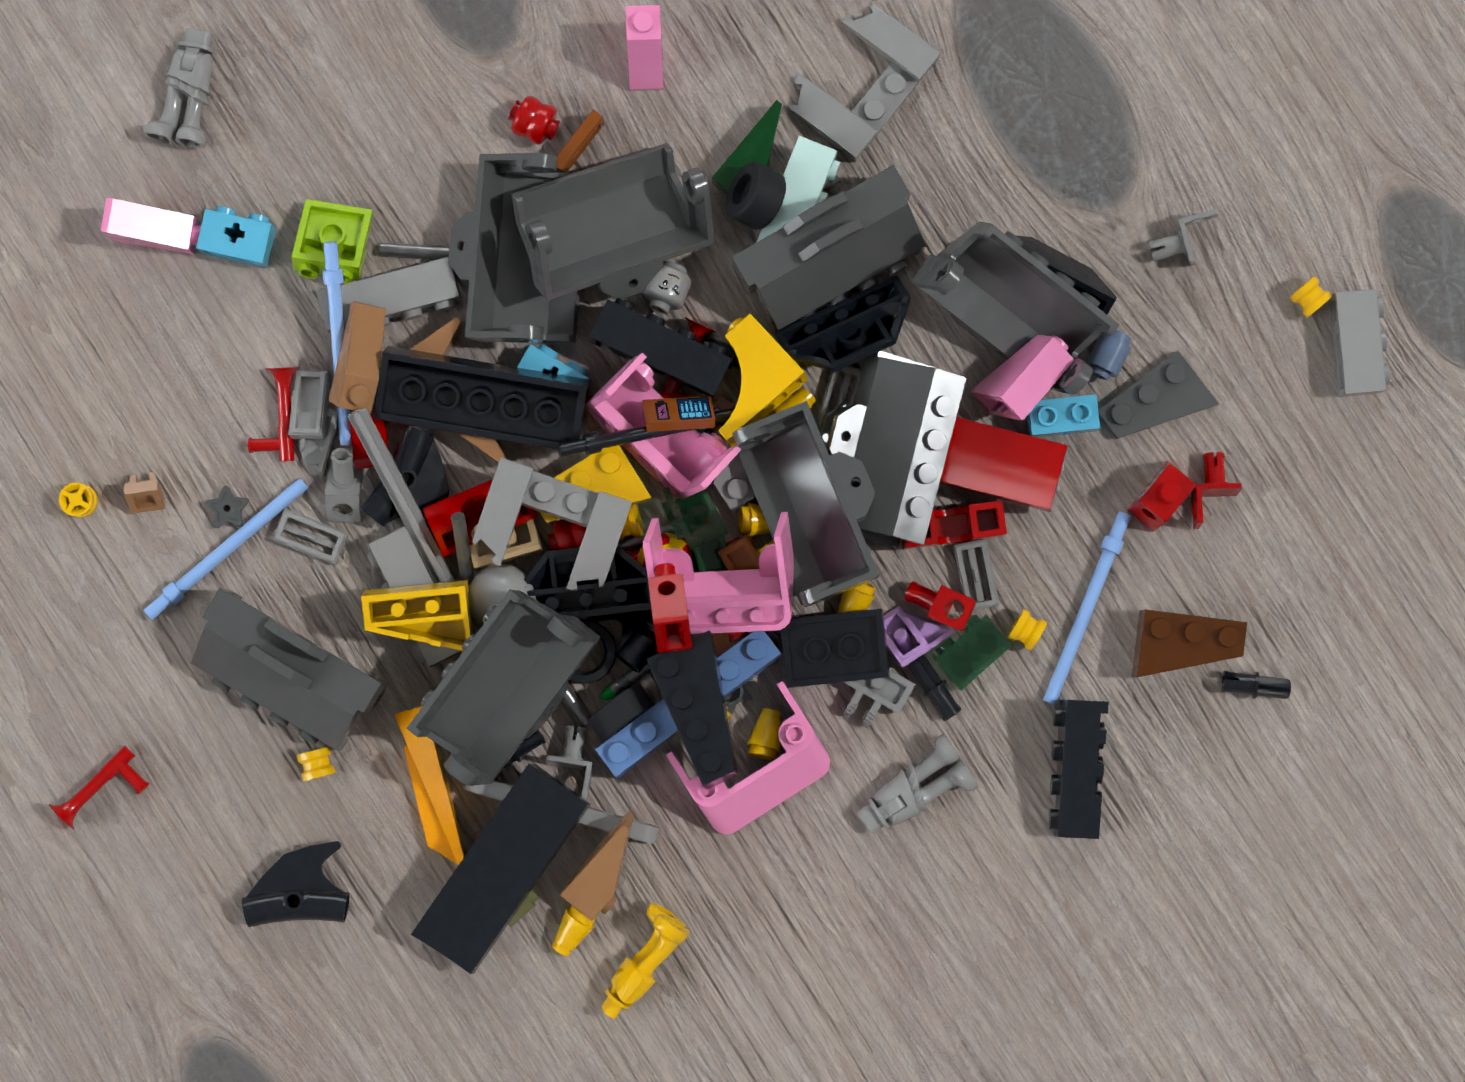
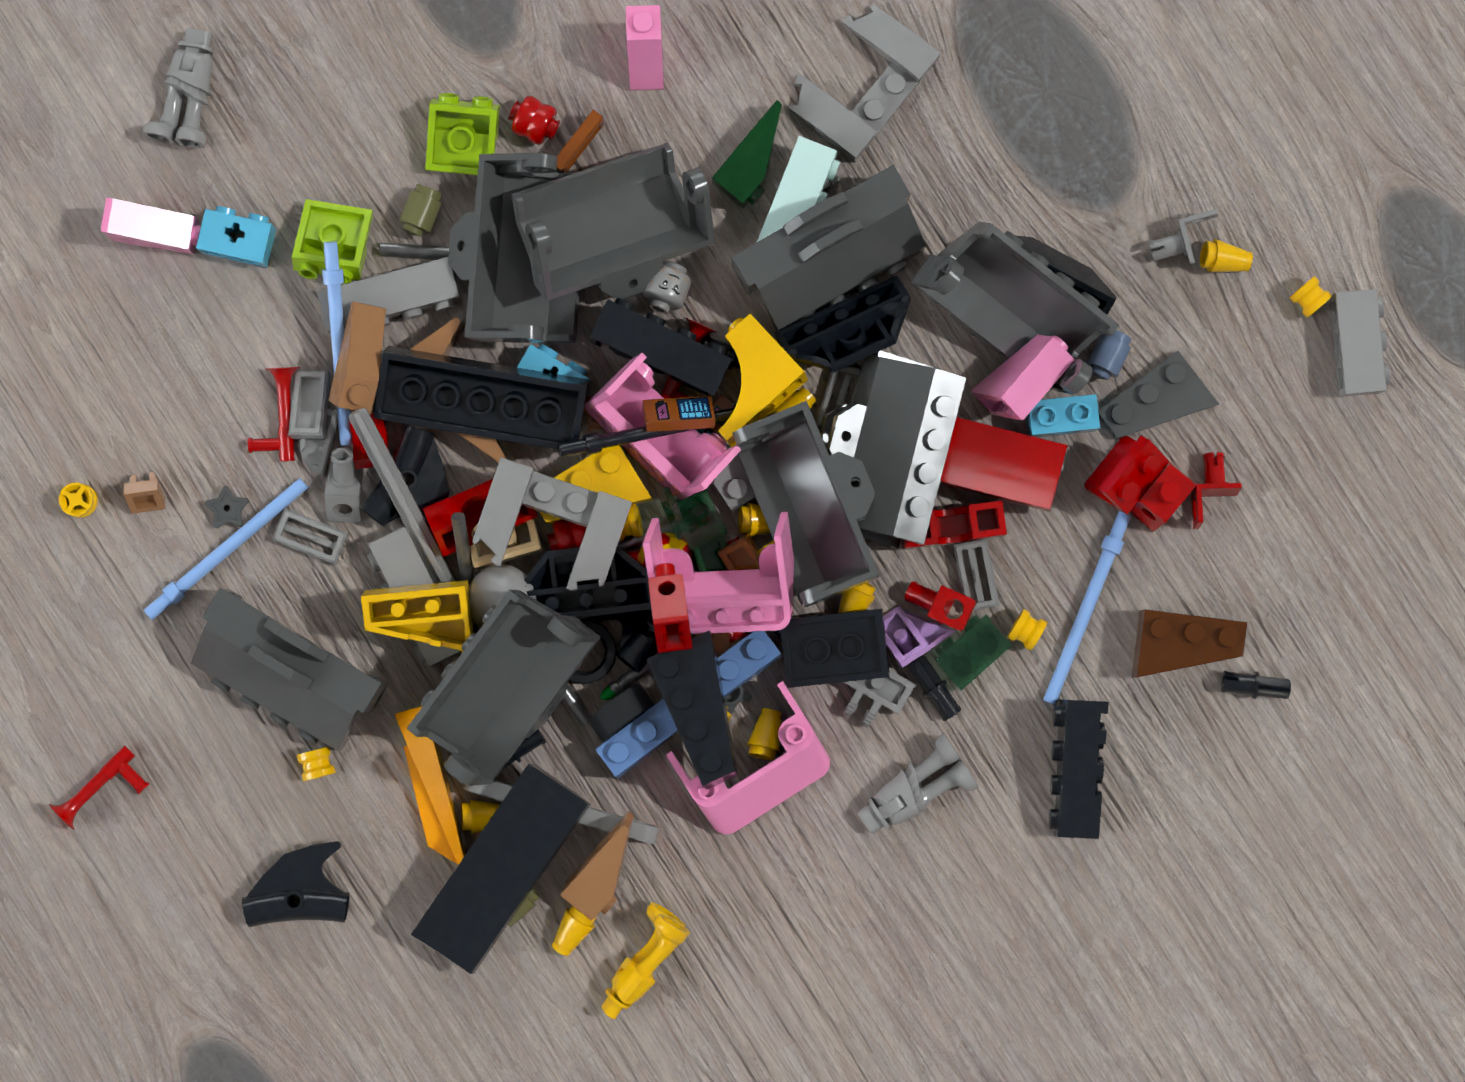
(420, 210): none -> olive brick
(460, 133): none -> lime plate
(476, 815): none -> yellow cone
(572, 756): light grey bracket -> none
(755, 195): black tyre -> none
(1126, 472): none -> red bracket
(1223, 257): none -> yellow cone

